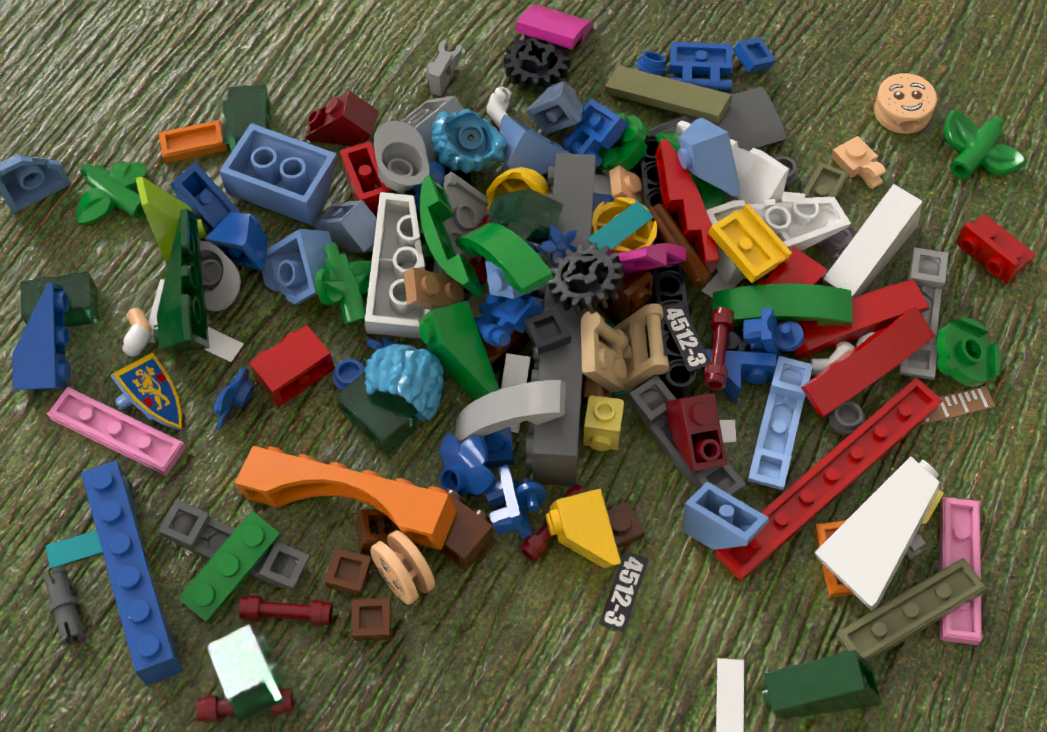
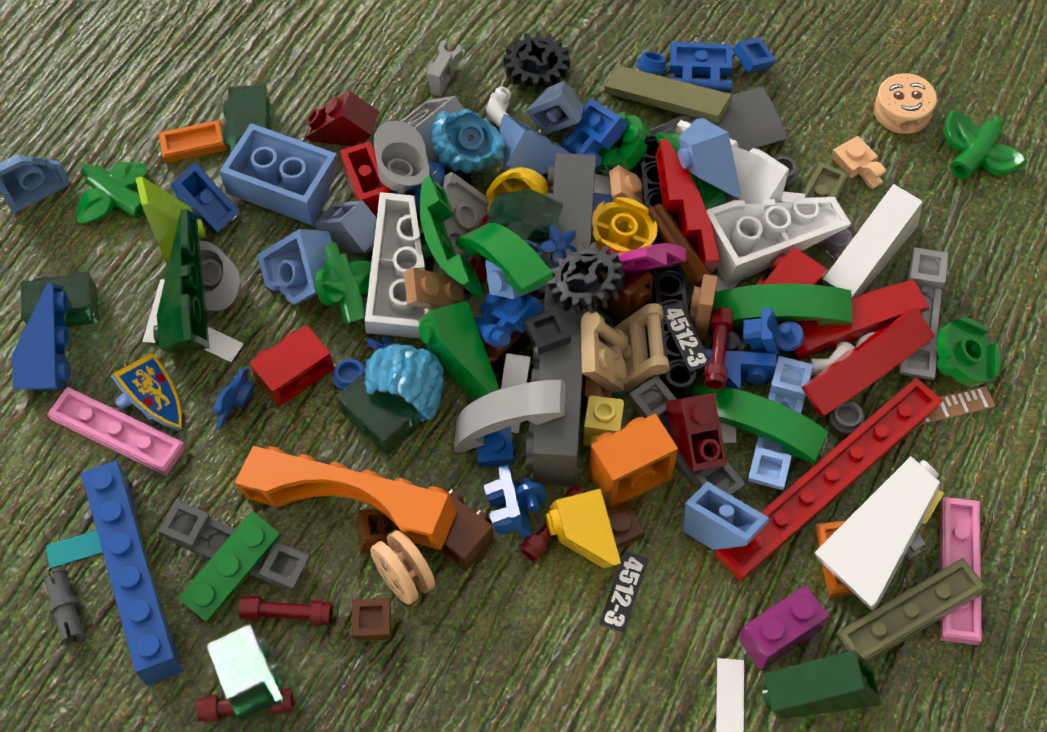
(138, 334): white arm -> none
(241, 240): blue slope -> none
(348, 572): reddish brown plate -> none
(465, 465): blue plate -> none
(553, 26): dark pink slope -> none
(621, 226): teal sticker -> none
(632, 460): none -> orange brick
(702, 305): none -> medium nougat plate
(749, 243): yellow plate -> none
(768, 420): none -> green slope
(783, 627): none -> magenta brick
(994, 248): red bracket -> none

